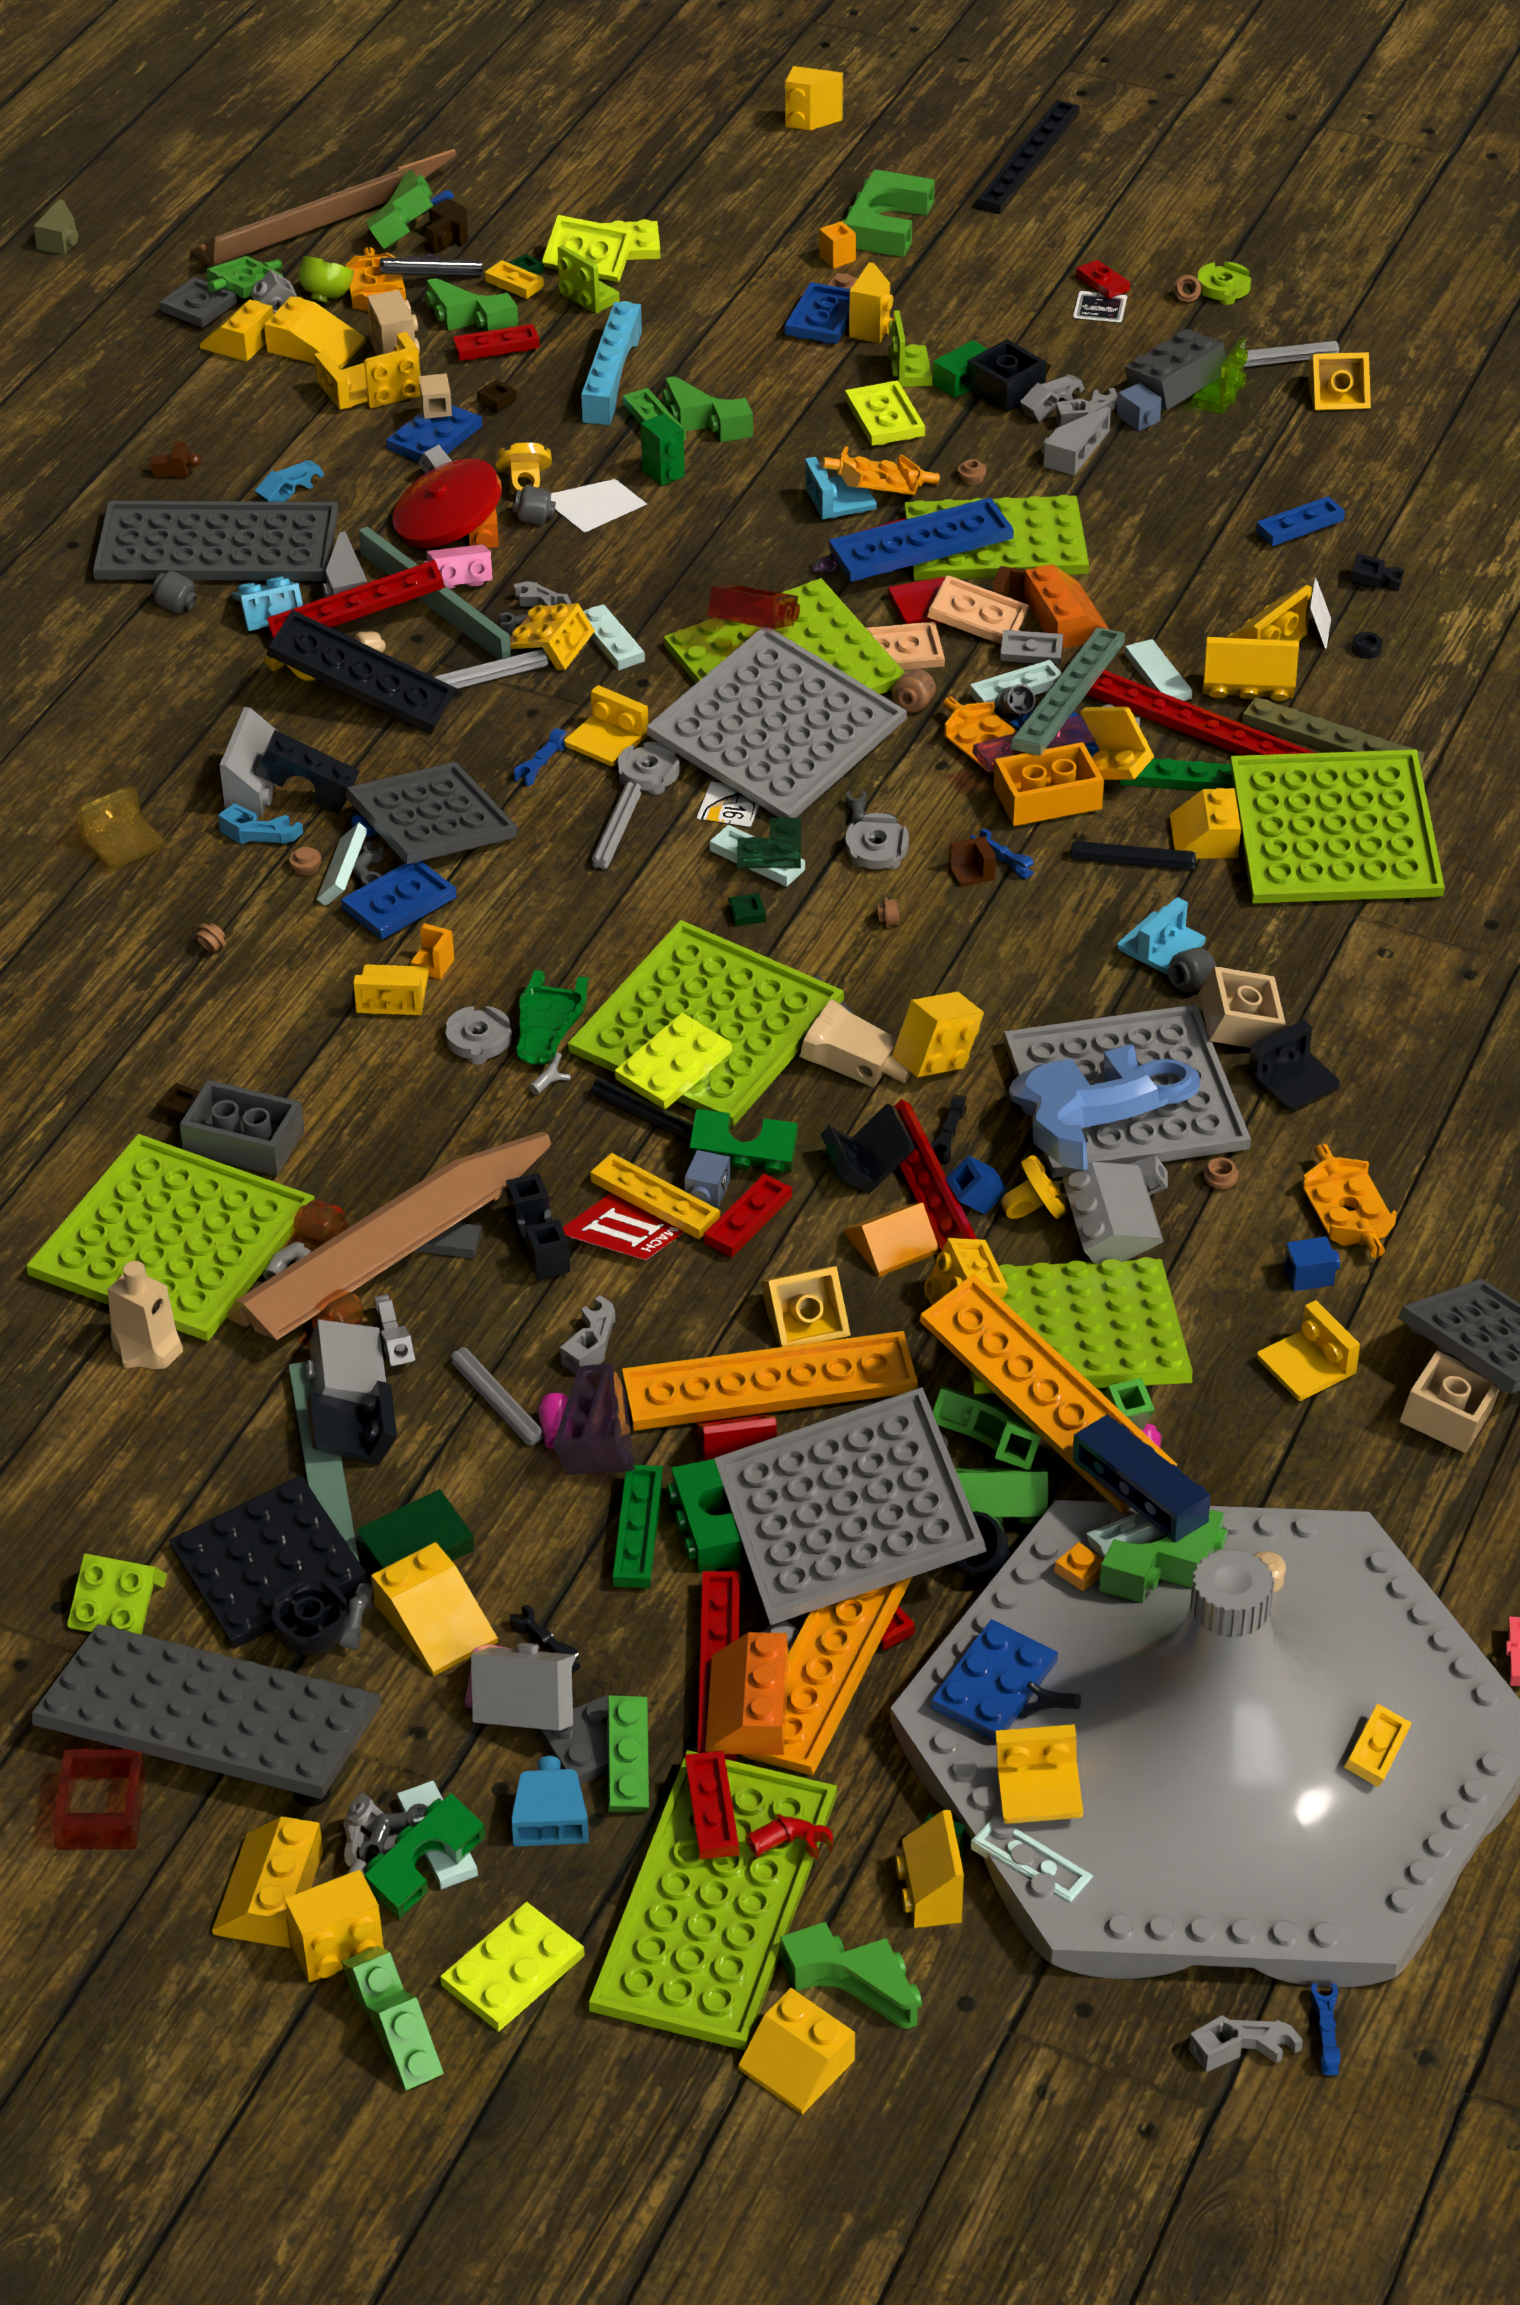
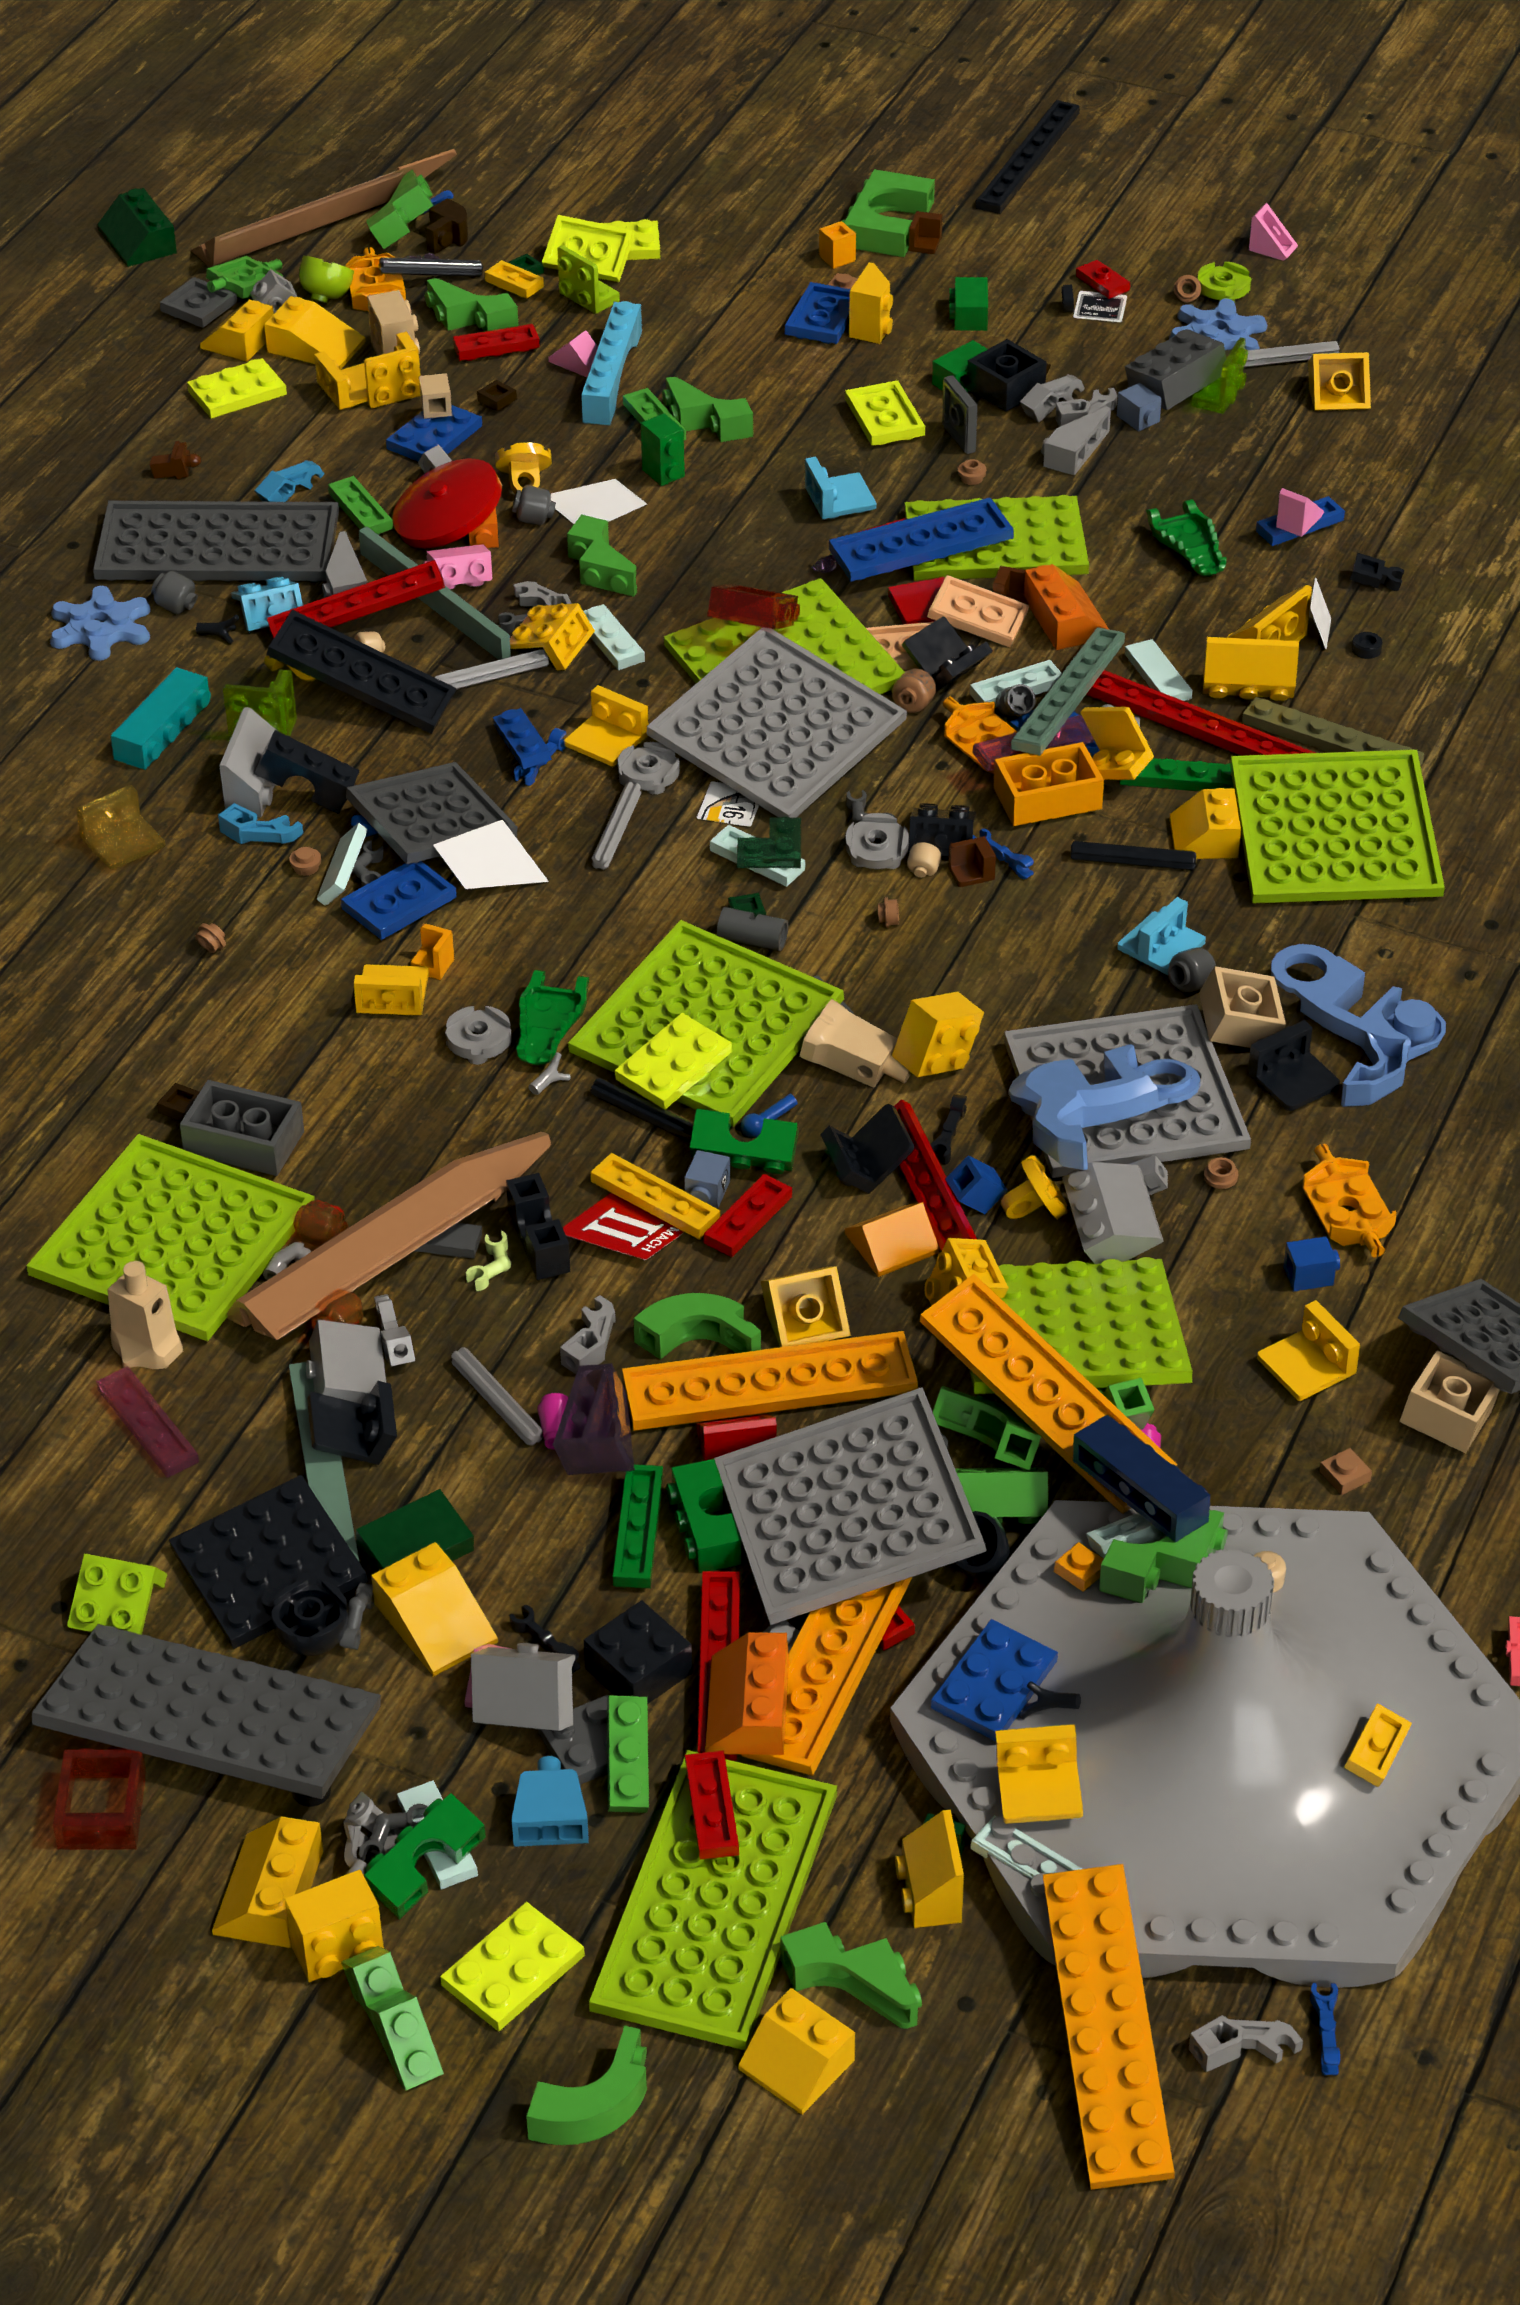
(56, 230): olive slope -> none
(98, 635): none -> medium blue plate
(137, 228): none -> dark green slope
(147, 1422): none -> clear pink tile
(160, 718): none -> teal brick
(218, 628): none -> black bar
(236, 388): none -> neon yellow plate
(273, 703): none -> clear neon green bracket
(360, 505): none -> bright green plate
(489, 858): none -> white sticker
(501, 1263): none -> yellowish green arm
(522, 738): none -> blue plate
(576, 354): none -> bright pink slope
(591, 2111): none -> bright green arch
(599, 562): none -> bright green arch
(638, 1654): none -> black brick
(694, 1317): none -> bright green arch
(752, 930): none -> dark grey pin
(752, 1123): none -> blue bar
(787, 1830): red piece -> none
(813, 98): yellow slope -> none
(884, 475): light orange plate -> none
(907, 362): lime bracket -> none
(923, 859): none -> tan piece
(925, 232): none -> reddish brown panel
(940, 826): none -> black bracket
(943, 653): none -> black bracket
(959, 414): none -> dark grey tile
(969, 303): none -> green brick
(1031, 647): light grey plate -> none
(1067, 298): none -> black tile
(1108, 2027): none -> light orange plate
(1191, 537): none -> green animal
(1229, 324): none -> medium blue plate
(1269, 235): none -> bright pink slope
(1296, 513): none -> bright pink slope
(1345, 1471): none -> medium nougat plate
(1387, 1032): none -> medium blue animal

